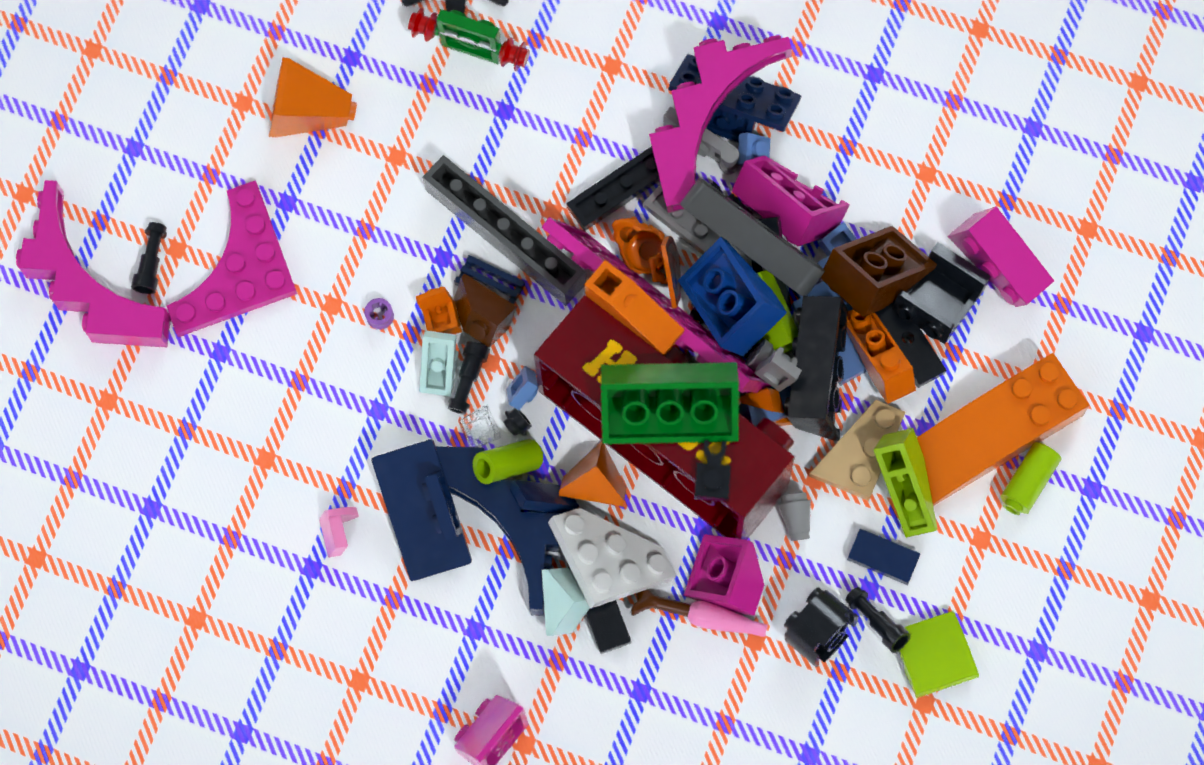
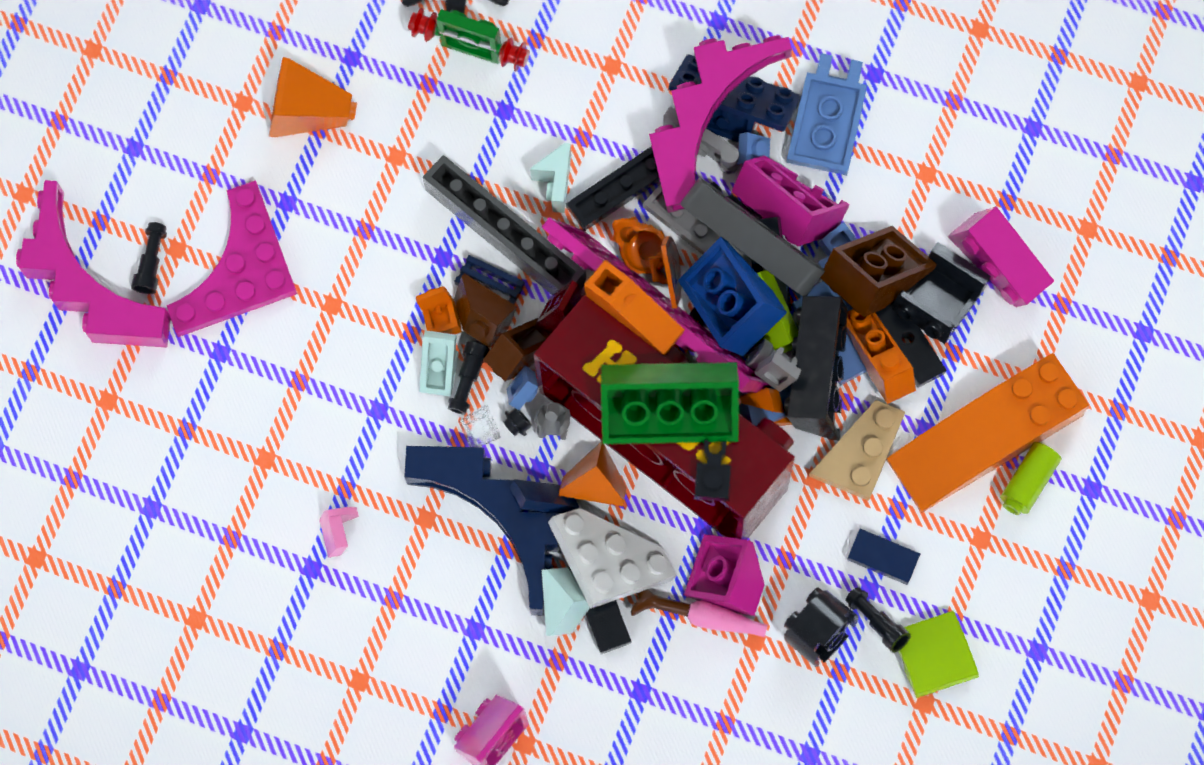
(369, 313): medium lavender bush -> none
(421, 510): dark blue bracket -> none
(507, 461): lime brick -> none
(516, 349): none -> reddish brown slope
(552, 420): none -> light grey arm
(555, 171): none -> light aqua slope
(559, 306): none -> dark red slope
(796, 515): light grey cone -> none
(828, 118): none -> medium blue tile
(907, 481): lime slope -> none

